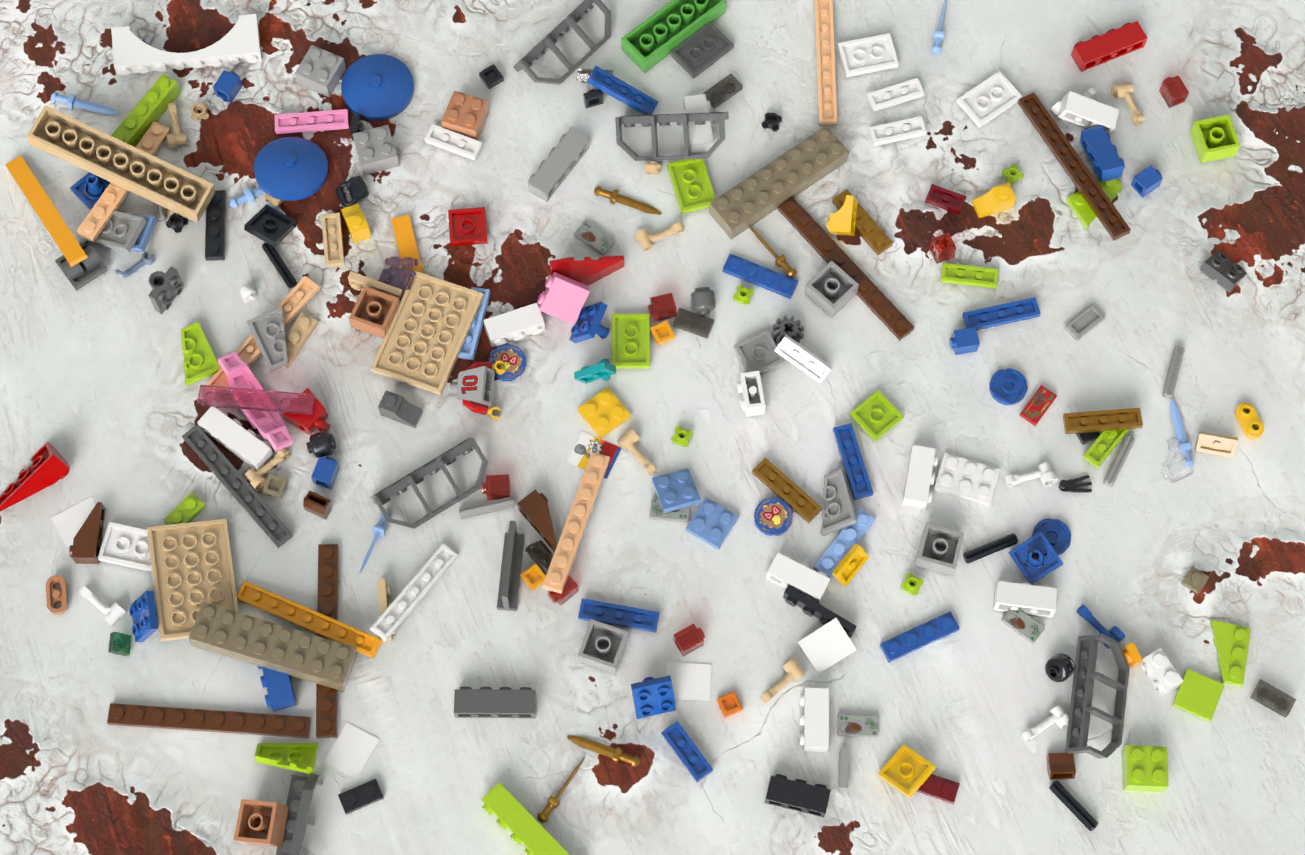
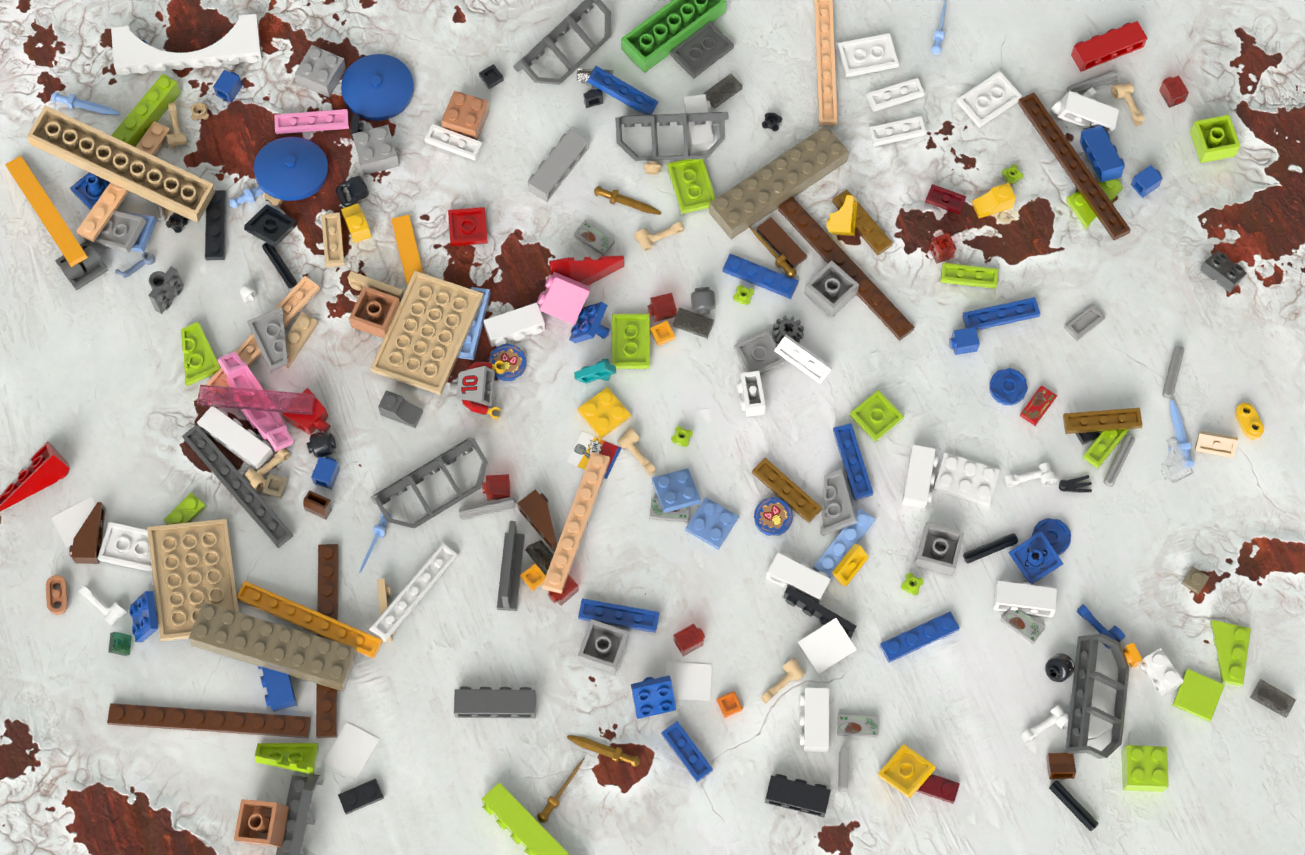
(398, 277): plate -> none
(781, 242): none -> reddish brown tile
(1093, 82): none -> light grey axle

